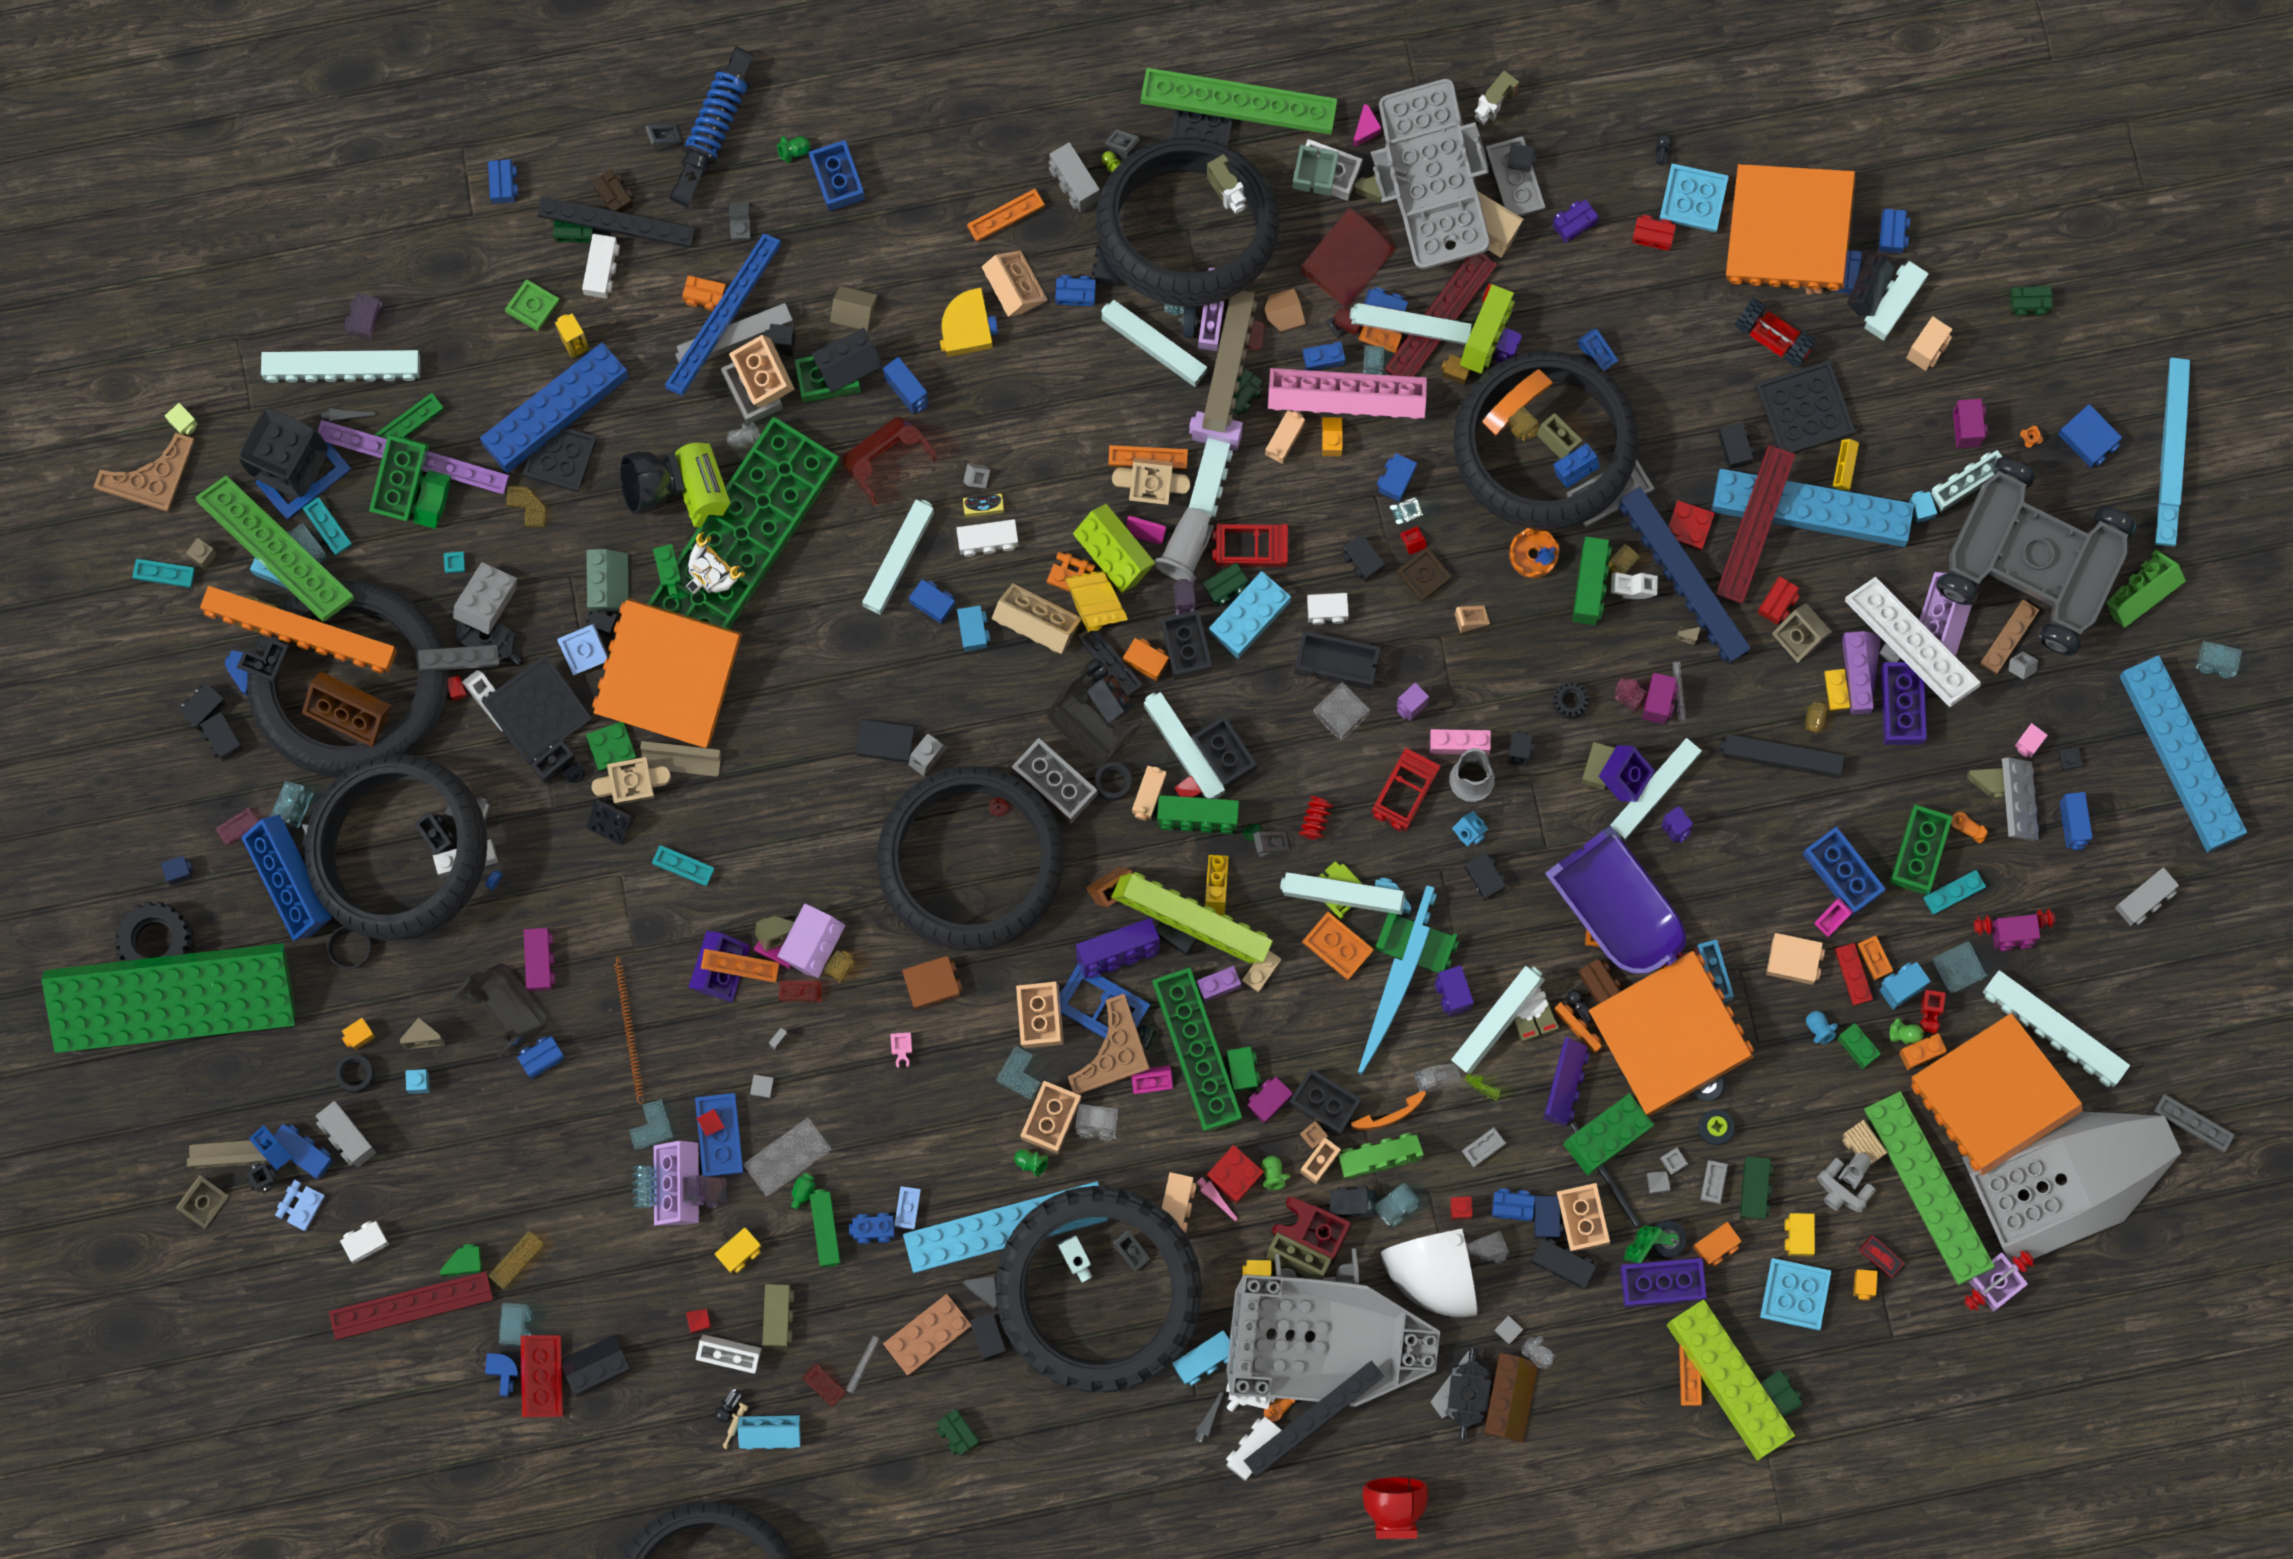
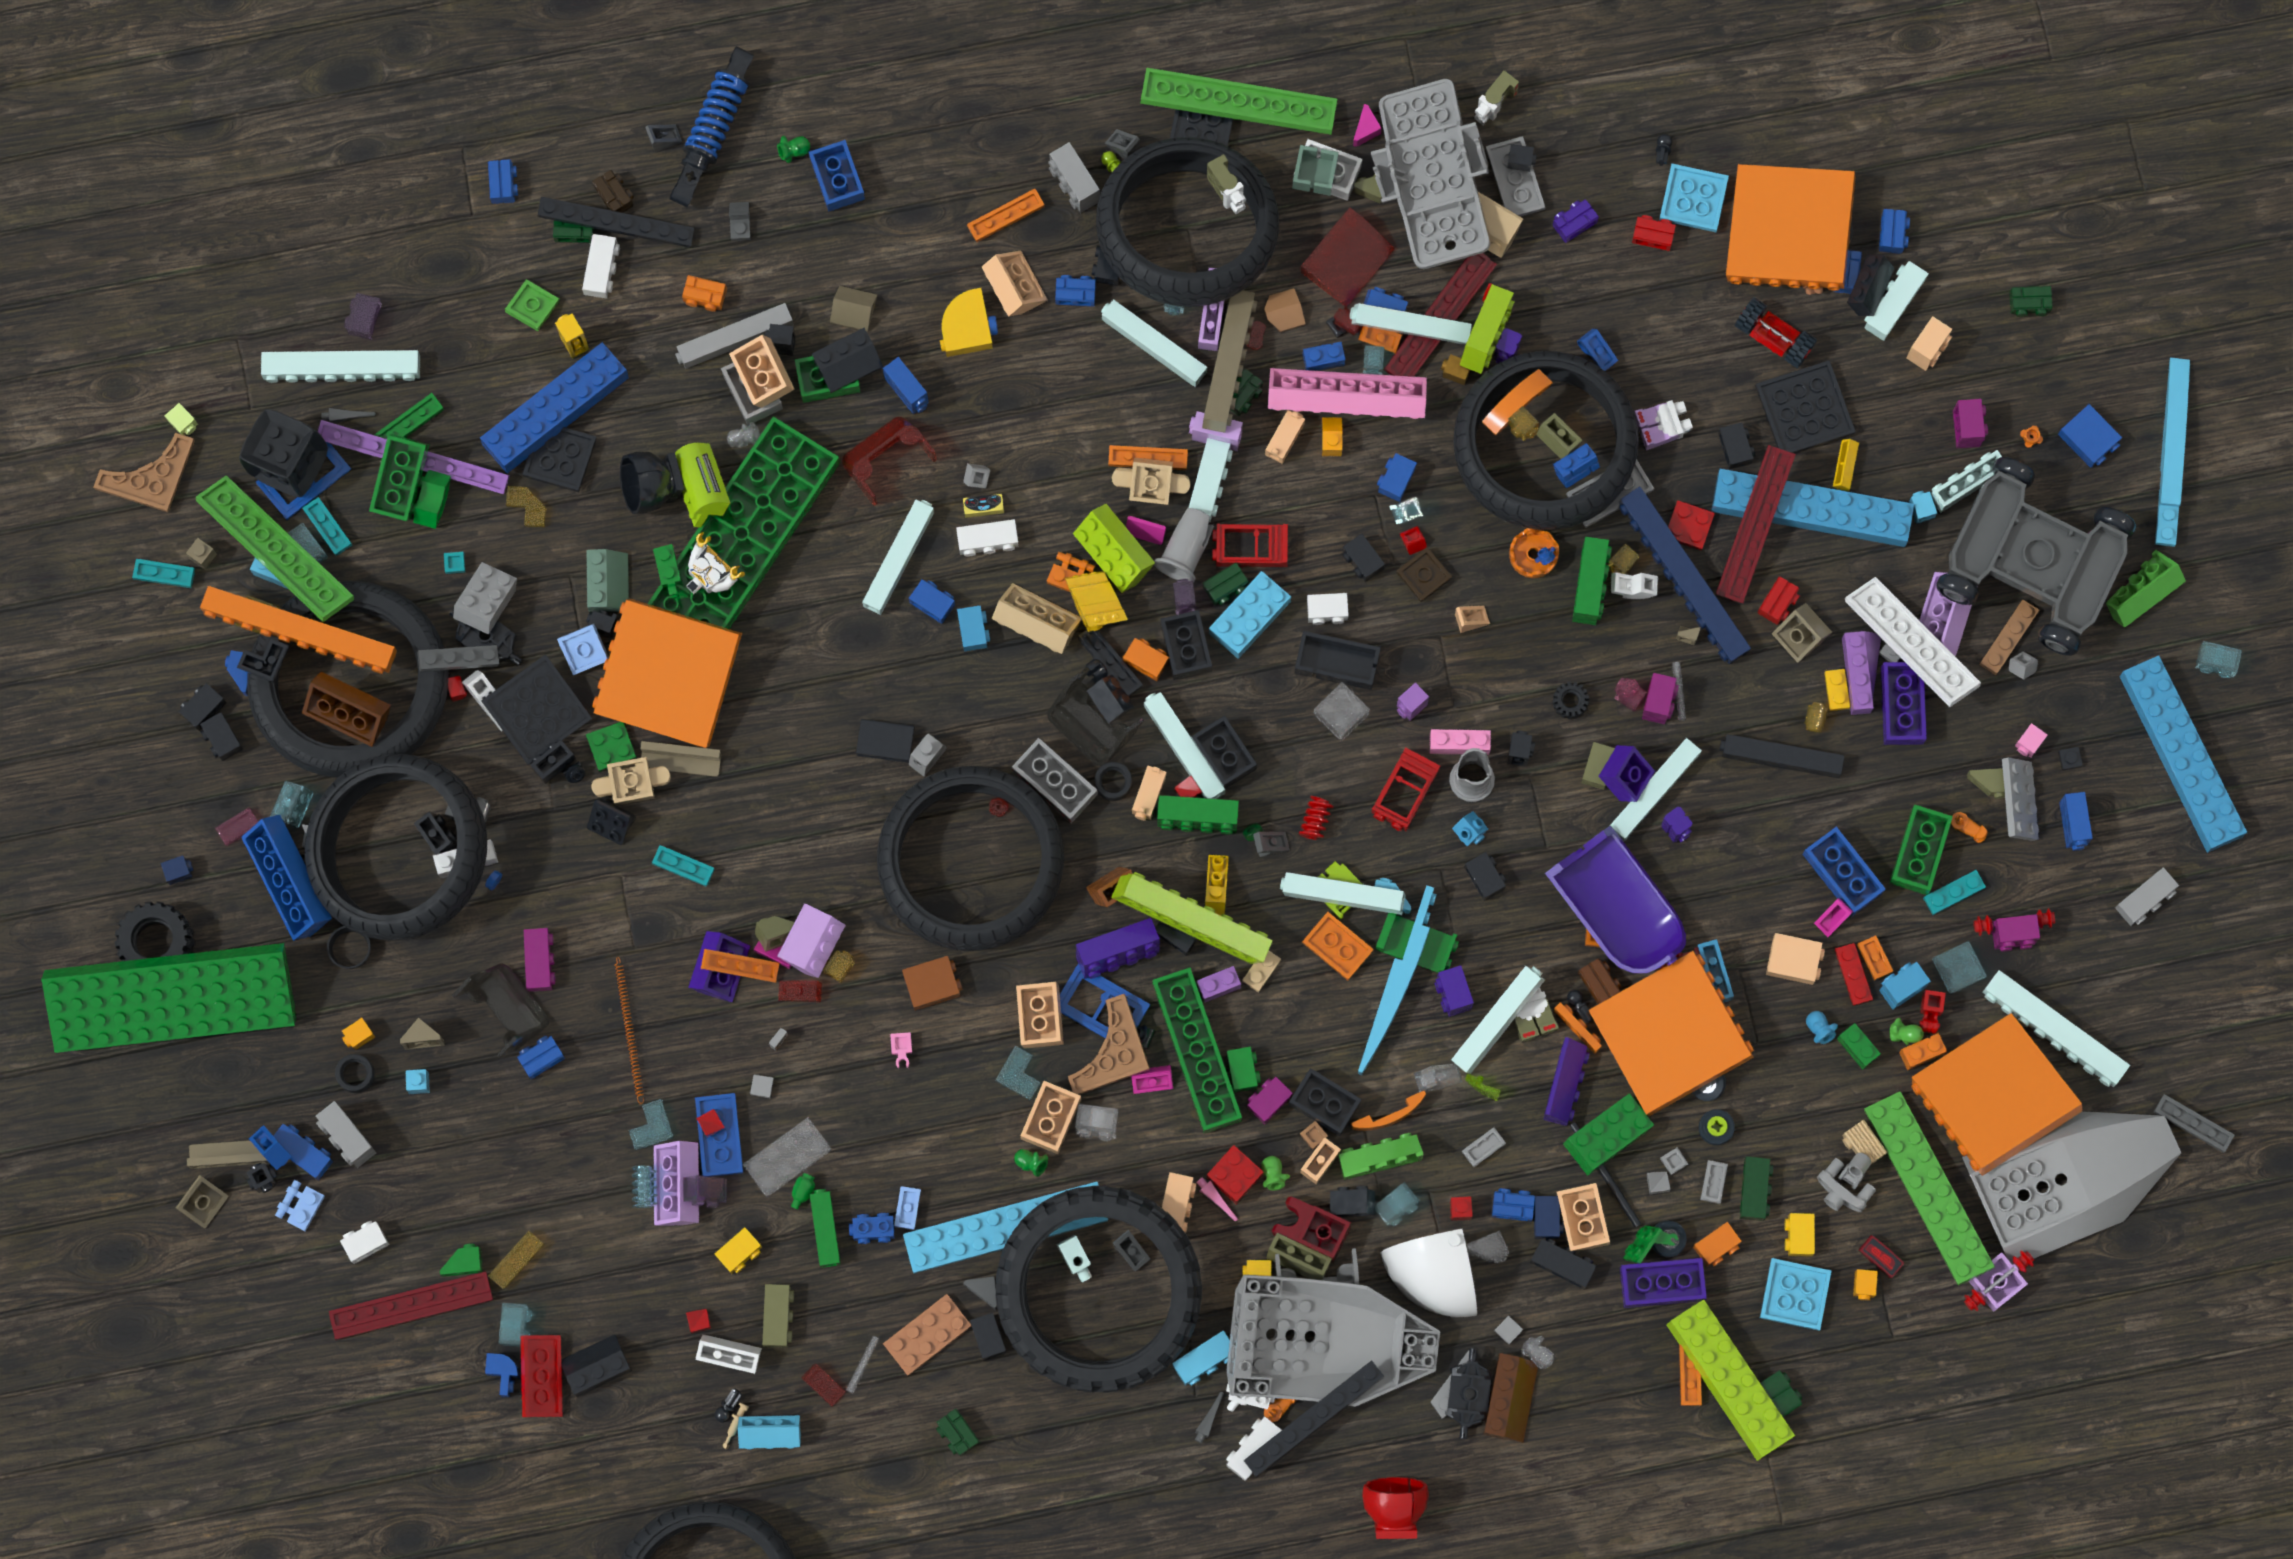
(723, 314): blue plate -> none
(1189, 321): black wheel -> none
(1661, 423): none -> hips

